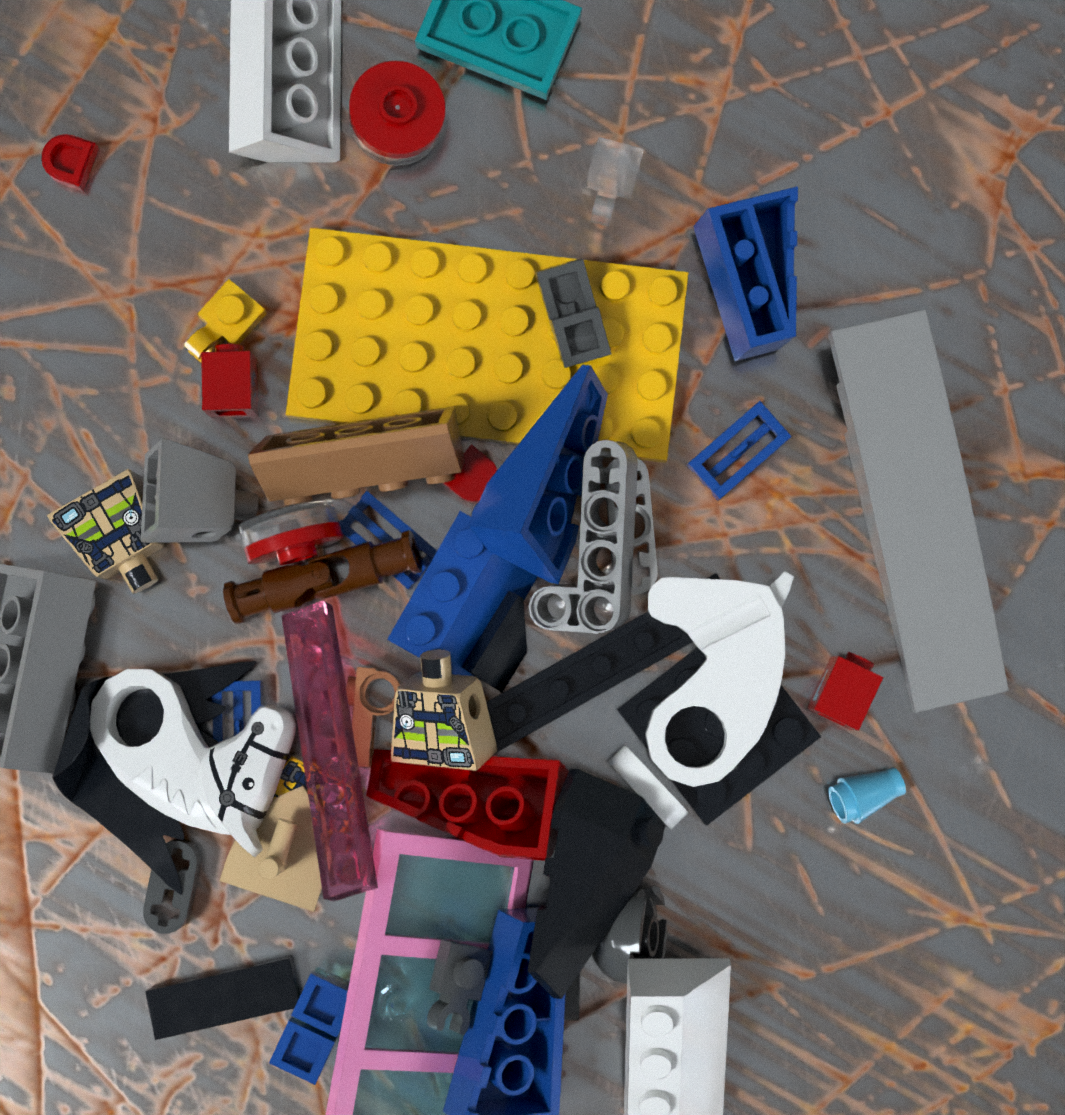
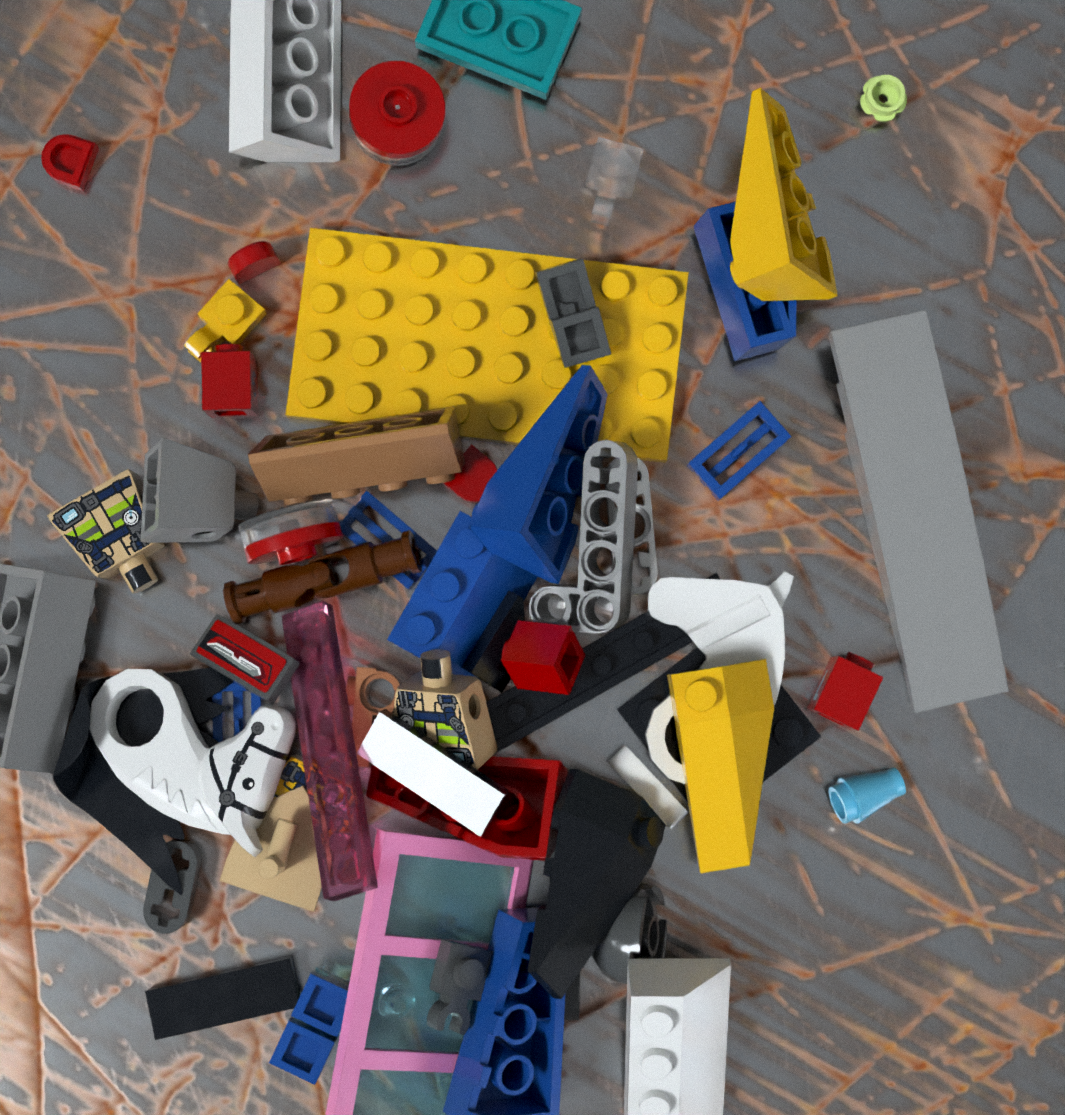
(245, 658): none -> slope
(253, 261): none -> red tile
(432, 772): none -> tile
(543, 657): none -> red brick
(723, 745): none -> yellow wedge
(771, 227): none -> yellow wedge
(892, 89): none -> yellowish green plate

